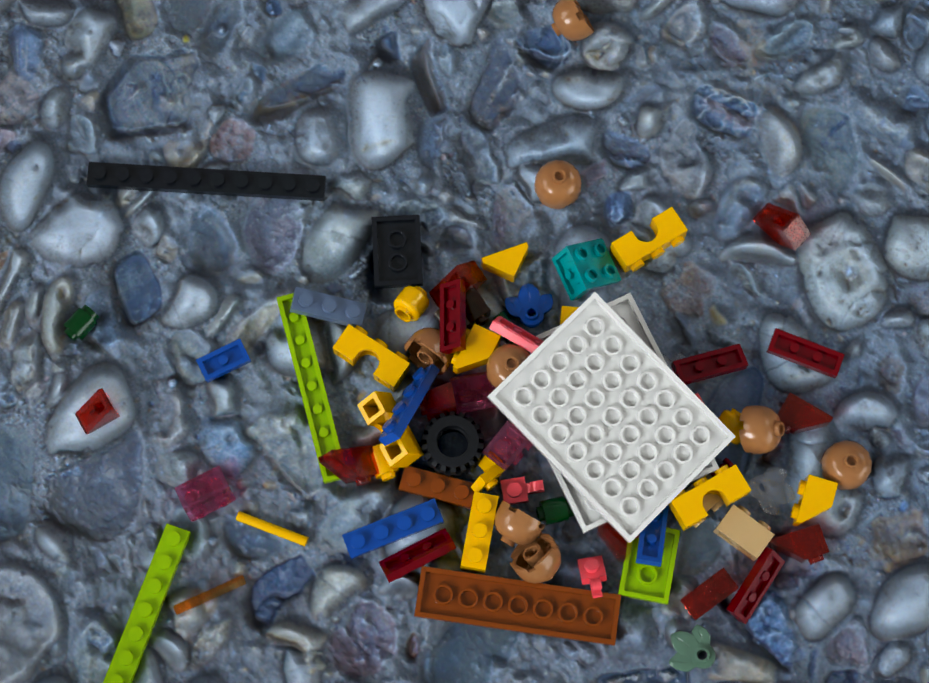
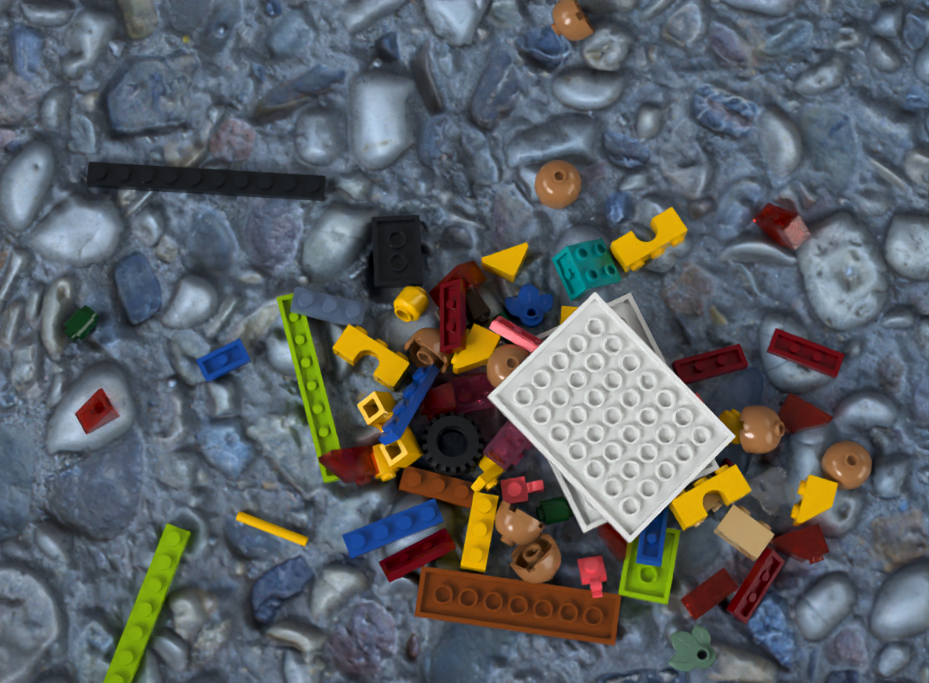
(205, 494): clear pink bracket -> none
(209, 594): clear orange bar -> none

